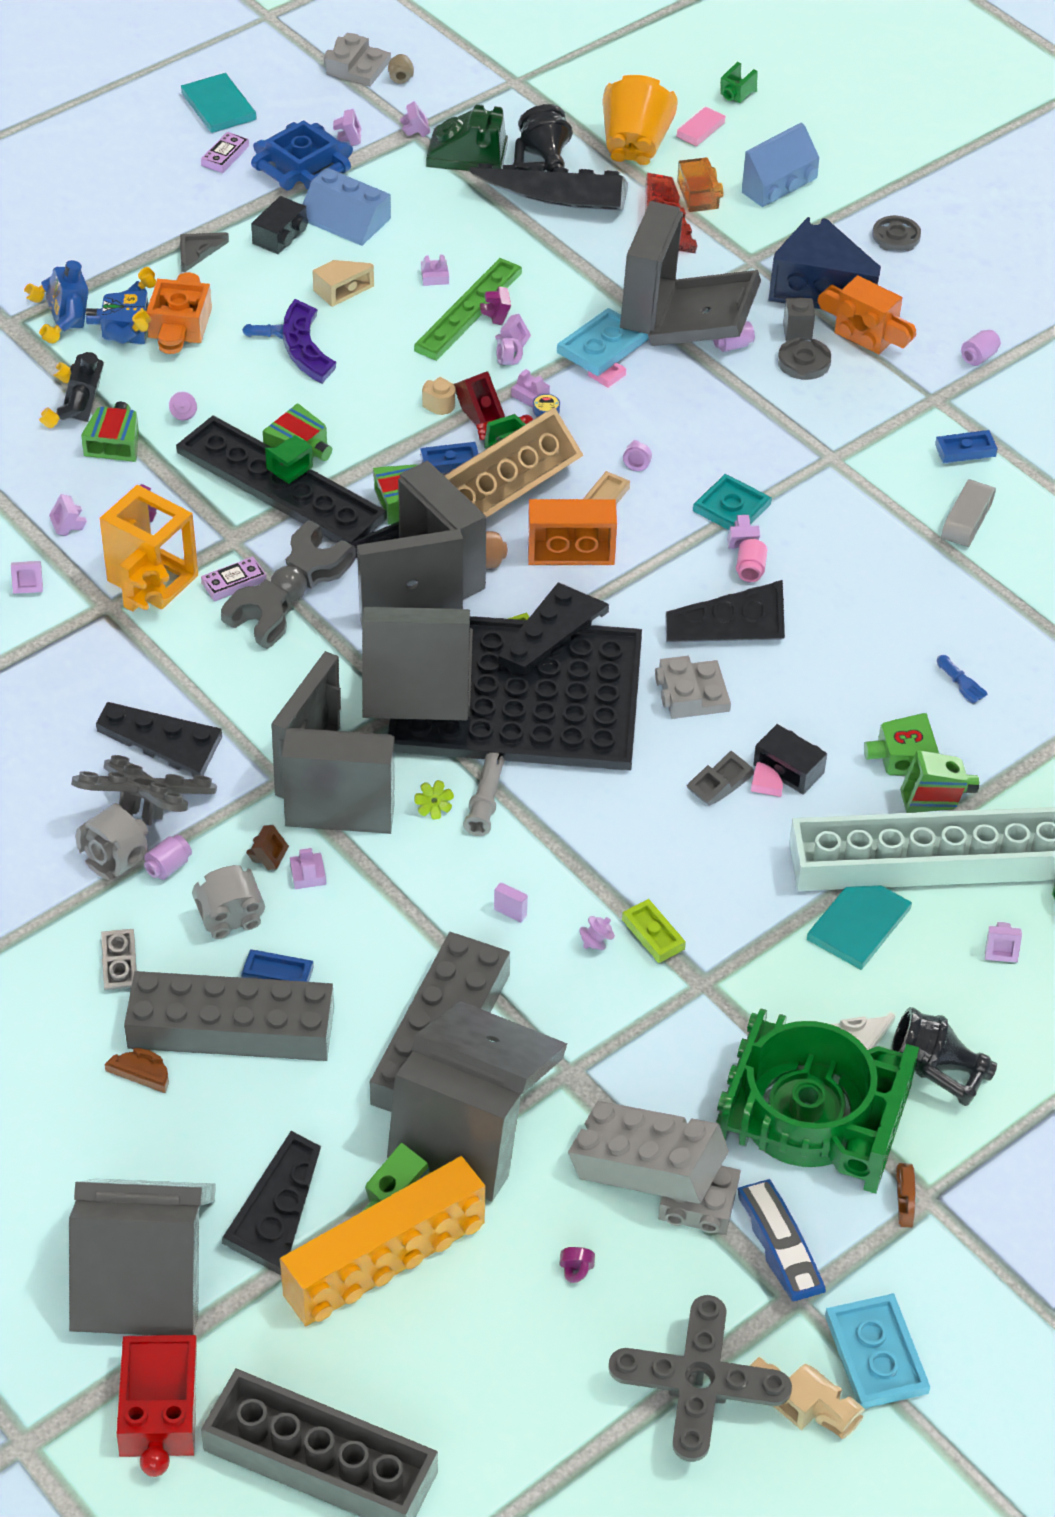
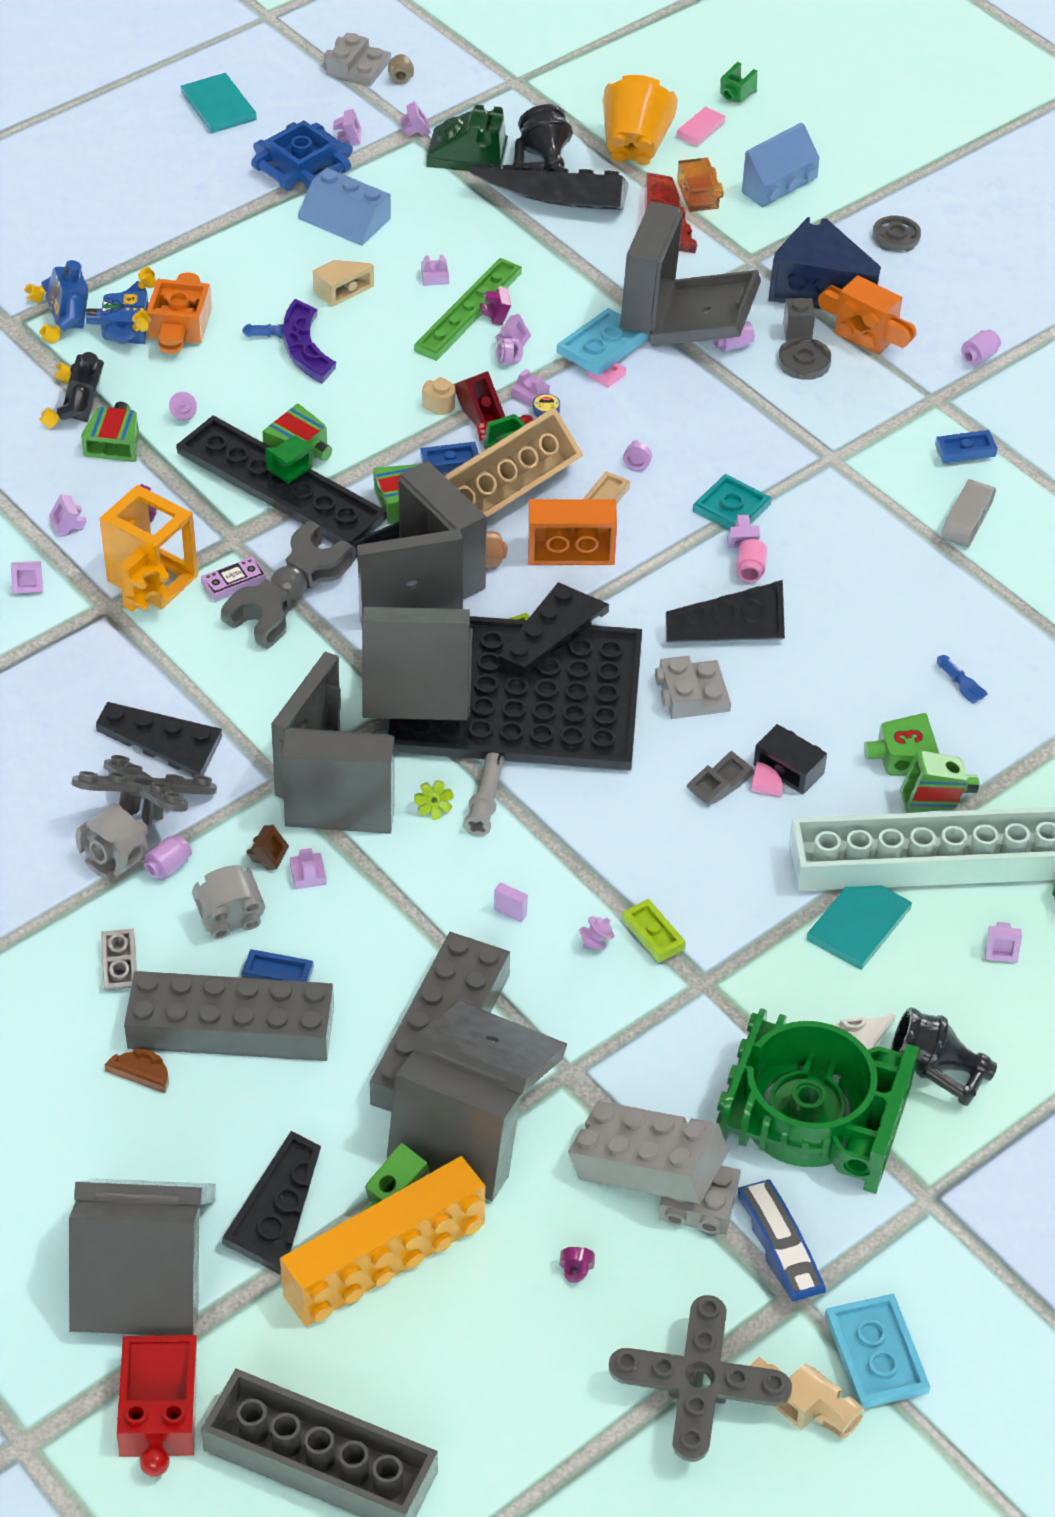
(199, 246): dark grey tile -> none
(225, 152): lavender tile -> none
(279, 225): black brick -> none
(905, 1194): dark orange tile -> none

